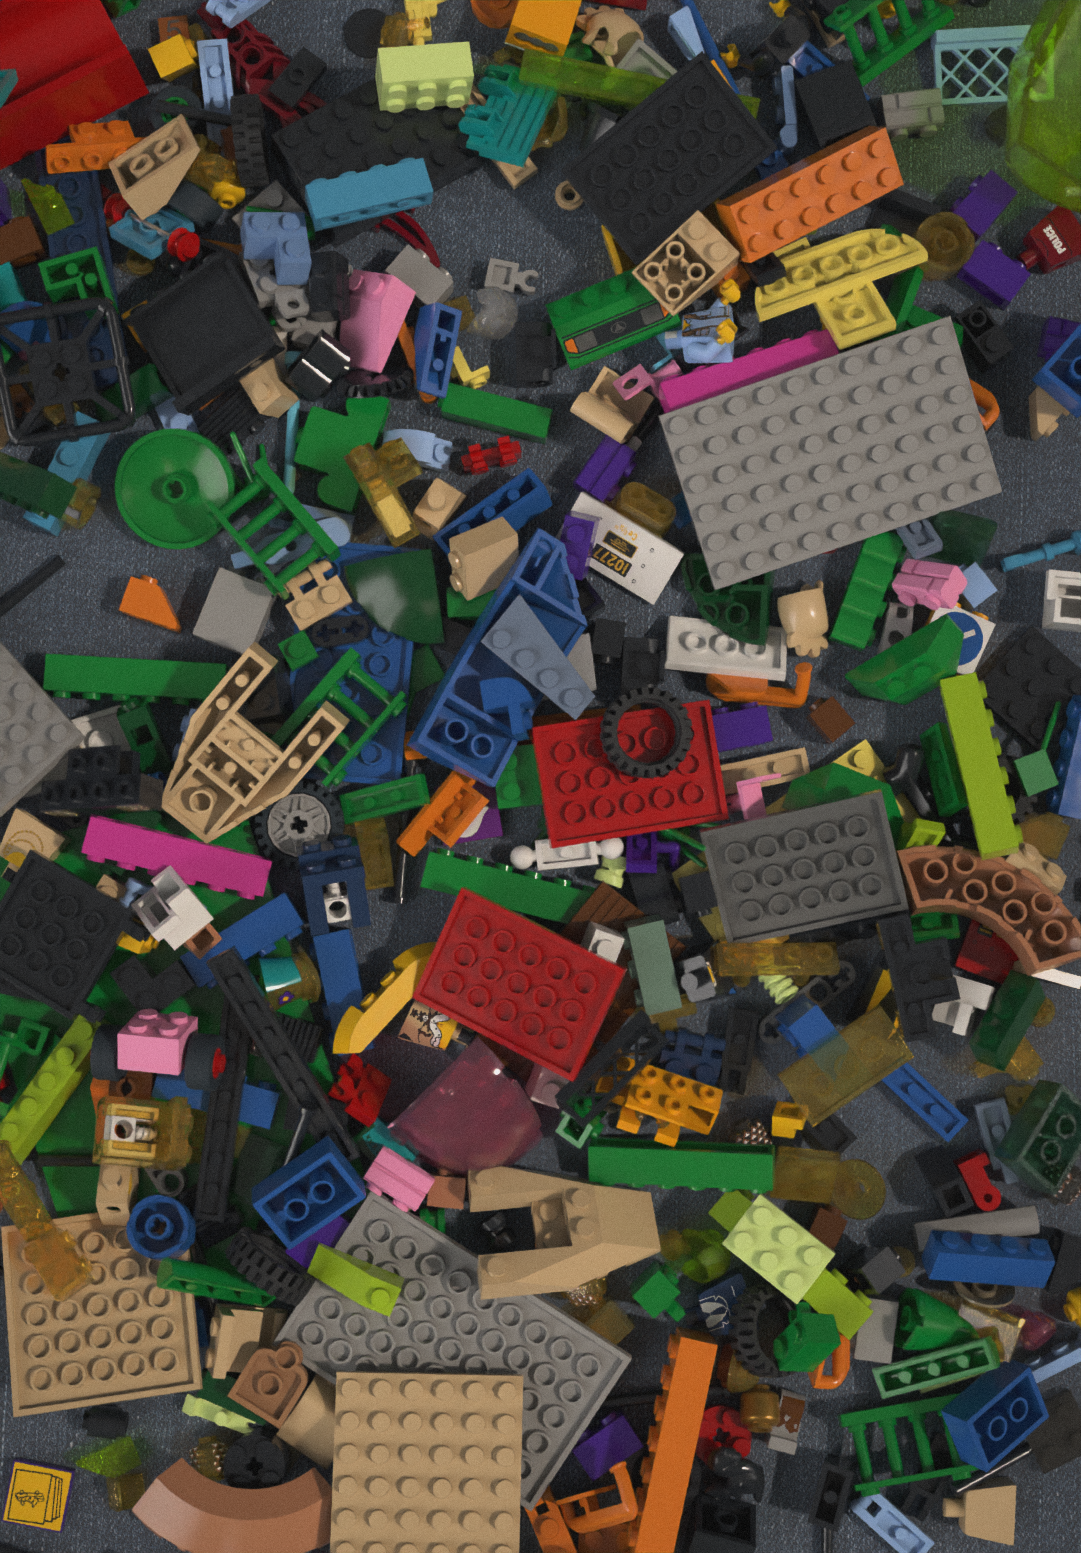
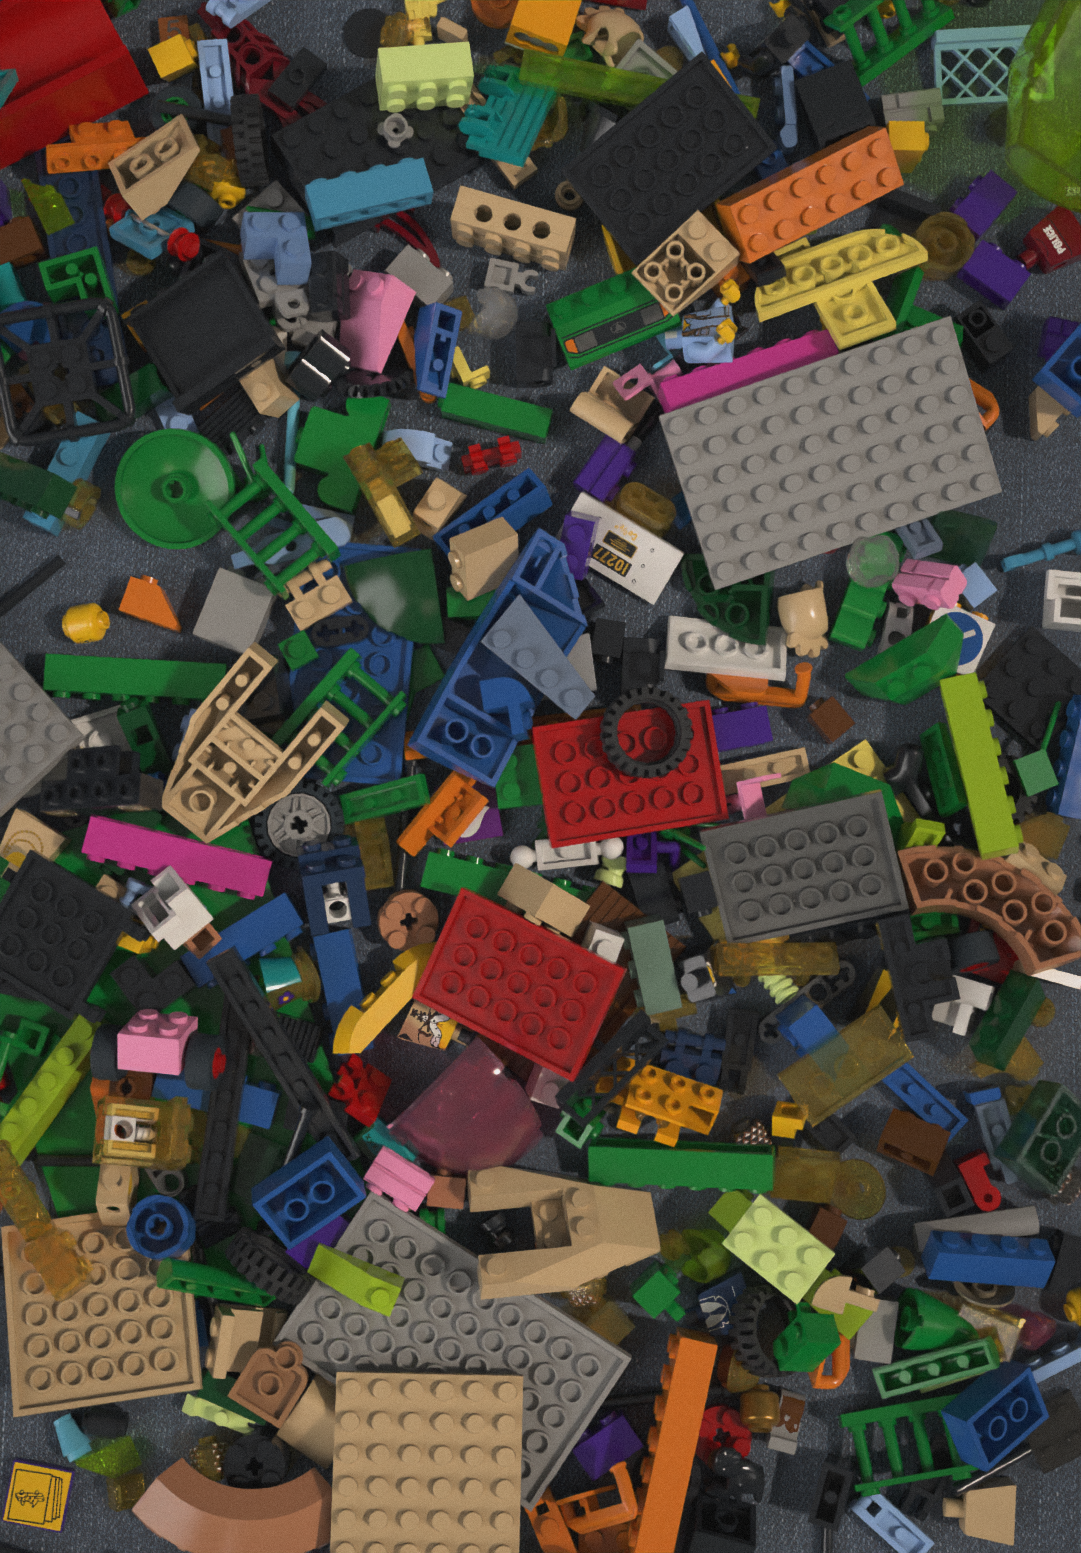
(72, 1438): none -> medium azure cone
(85, 623): none -> yellow head
(394, 911): none -> nougat plate
(399, 122): none -> light grey plate
(451, 32): none -> tan tile
(512, 229): none -> tan brick
(542, 901): none -> tan brick
(671, 56): none -> clear yellow plate
(836, 1292): none -> tan brick
(872, 561): none -> clear helmet
(908, 143): none -> yellow brick
(913, 1141): none -> reddish brown brick
(972, 952): none -> black wheel
(982, 1094): none -> blue tile

